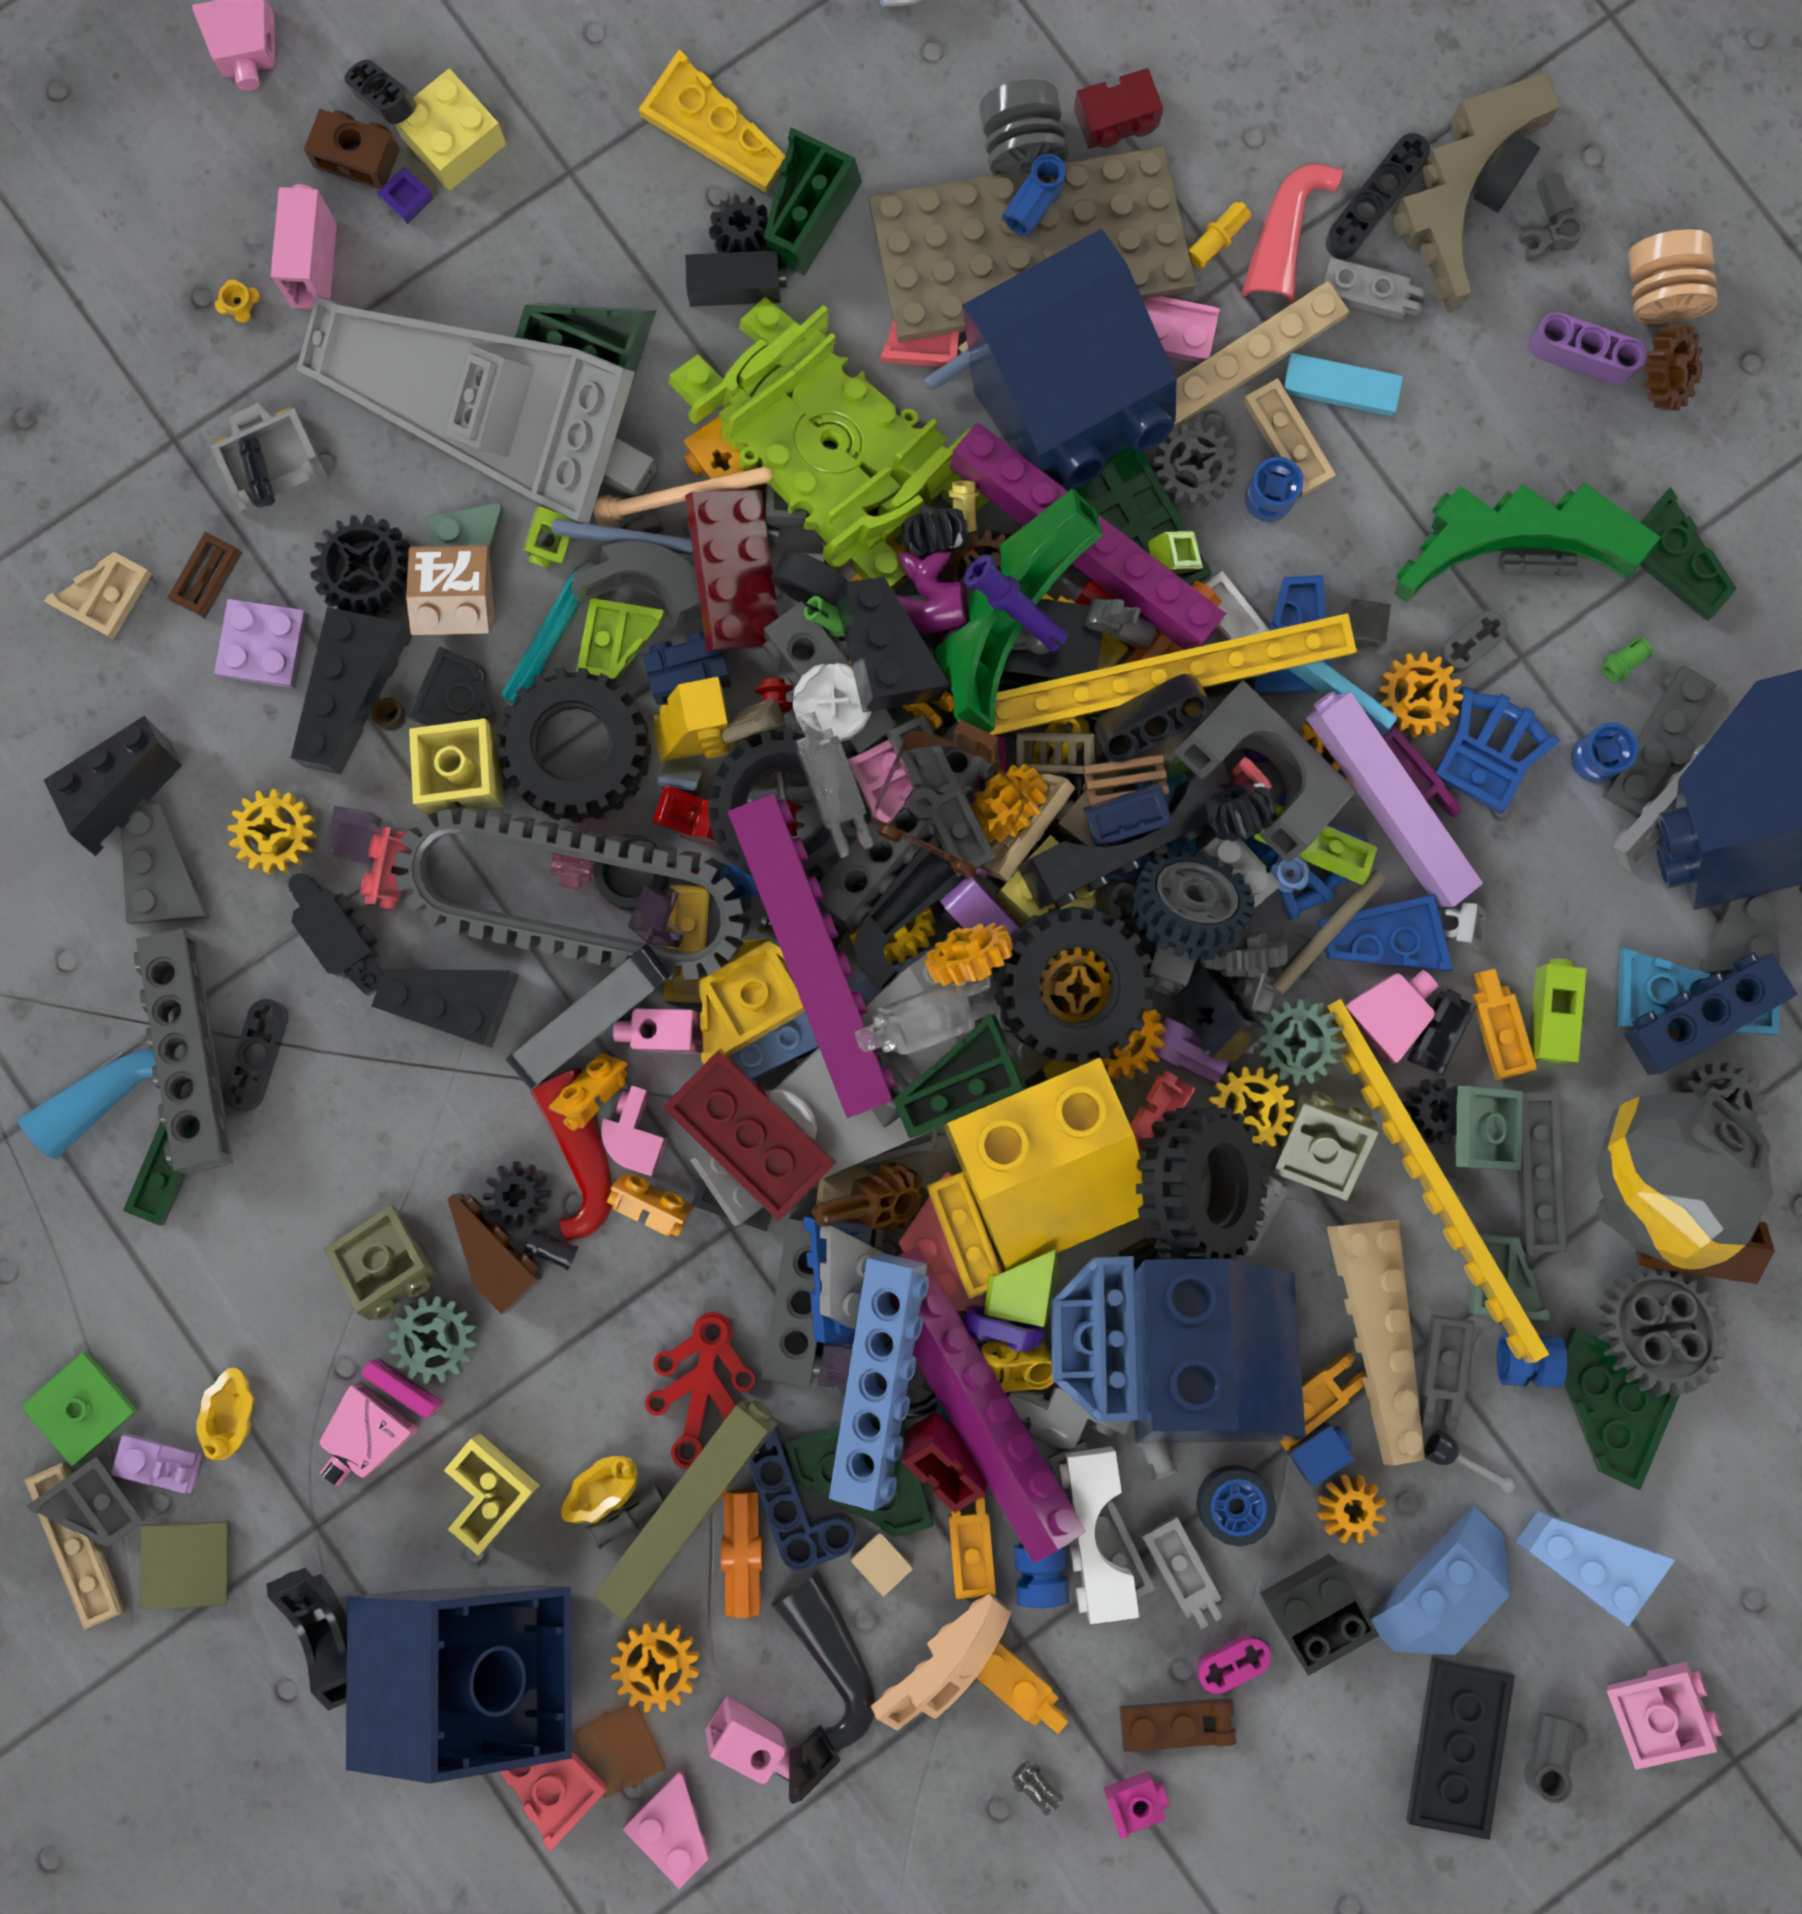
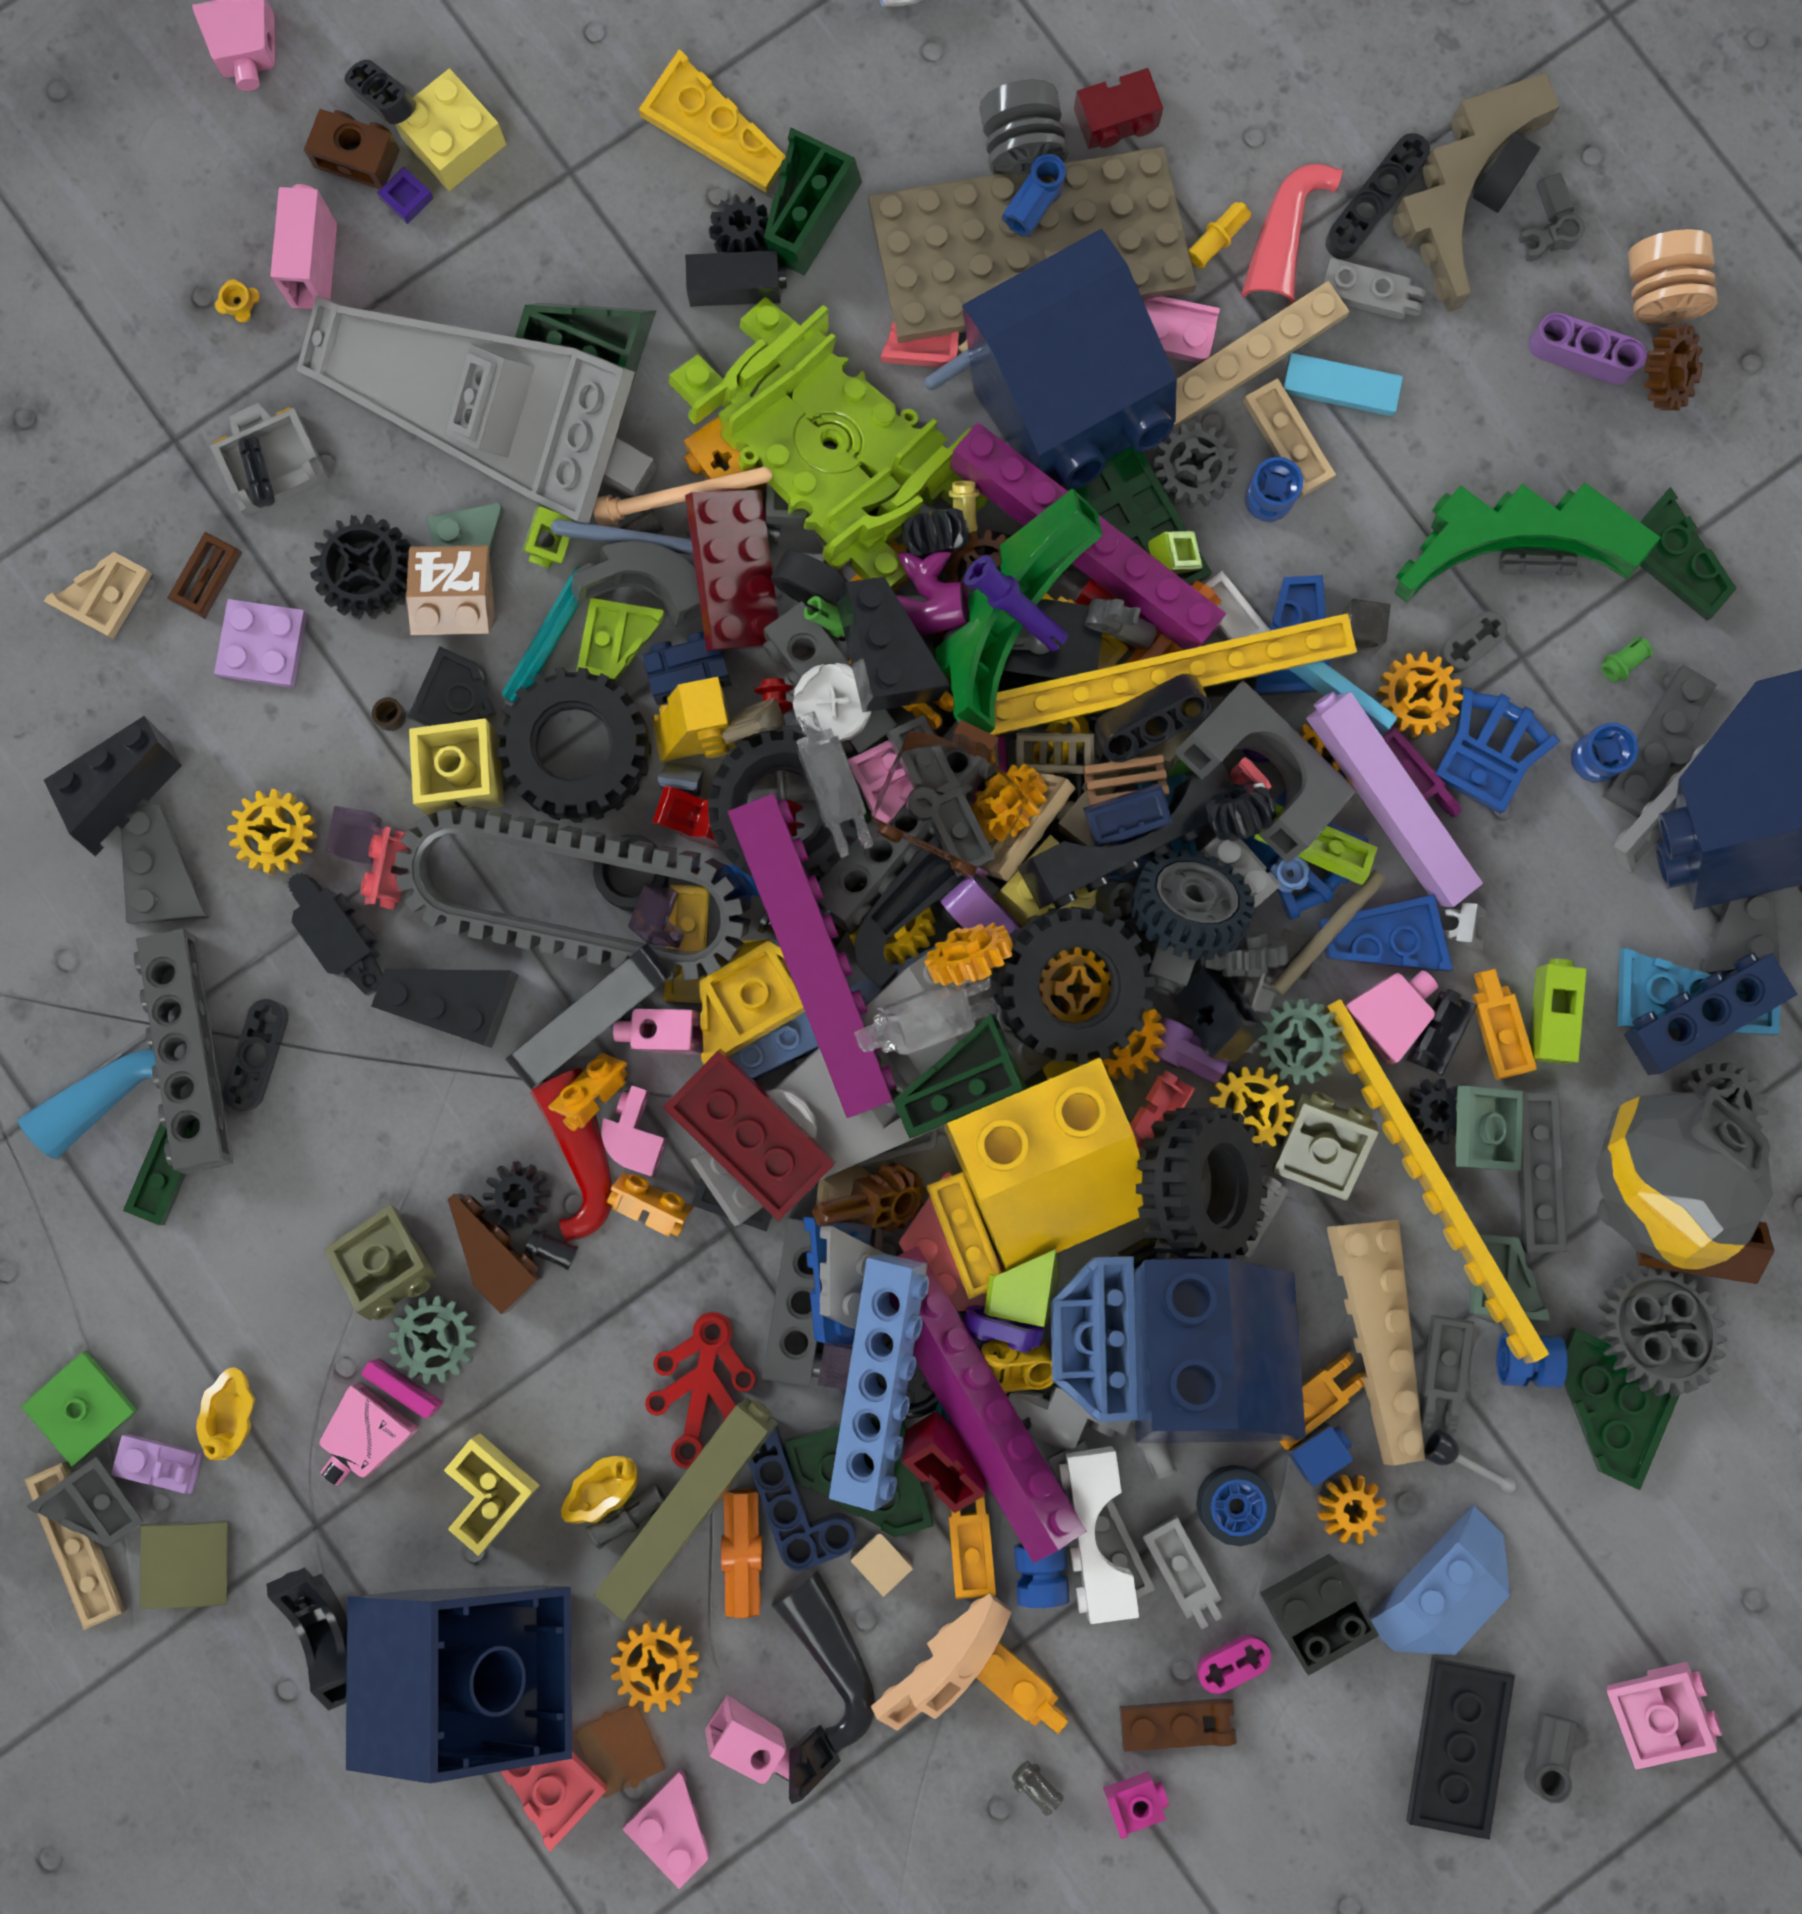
(345, 682): black wedge -> none
(571, 870): clear pink gear -> none
(1598, 1565): light blue wedge -> none

